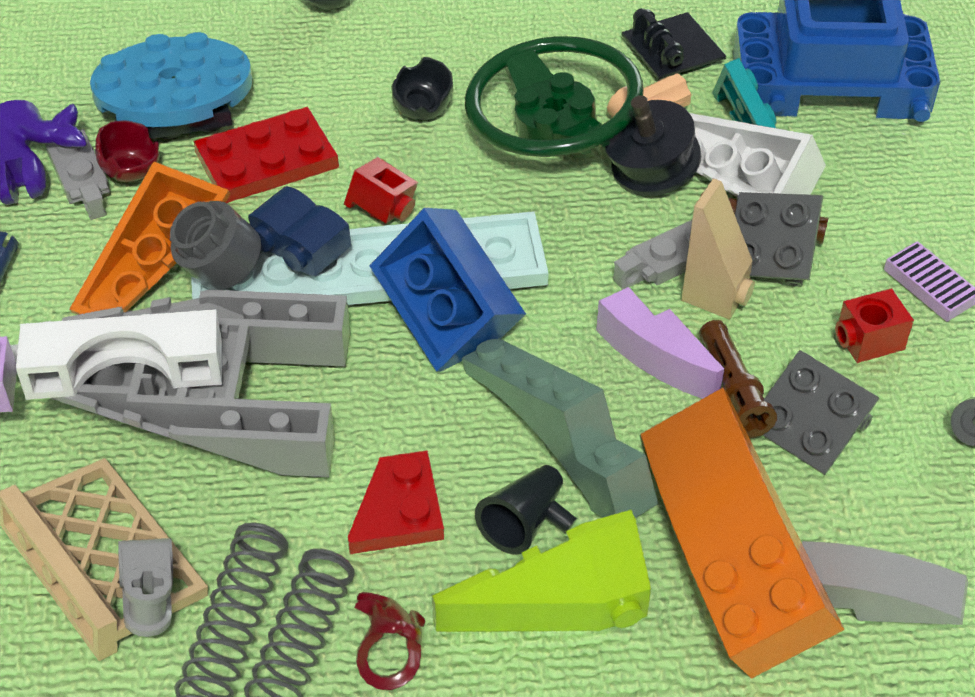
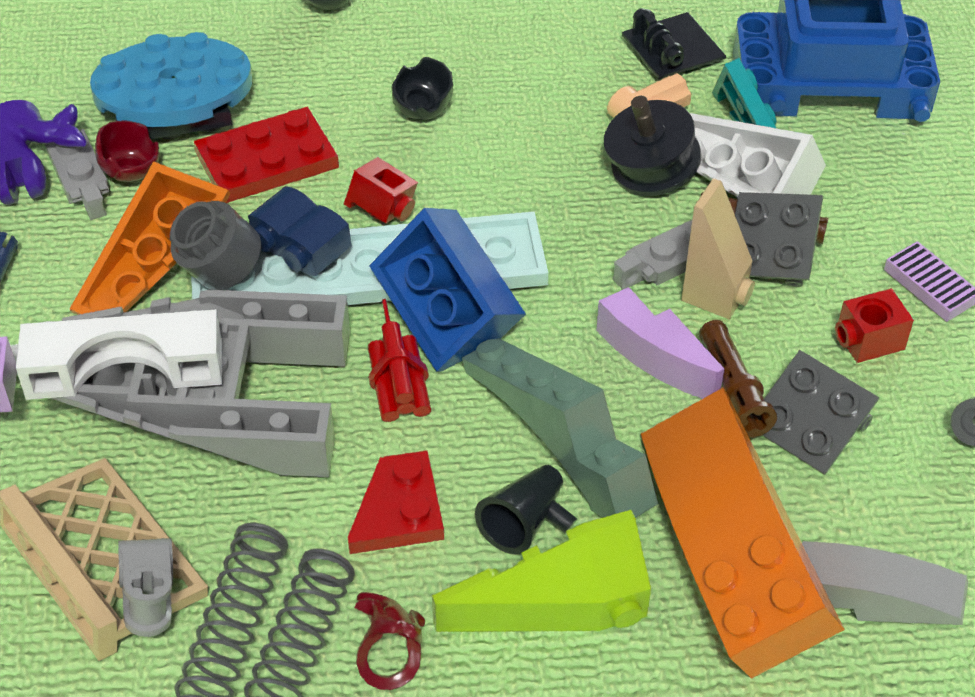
(398, 373): none -> red piece
(551, 110): dark green piece -> none

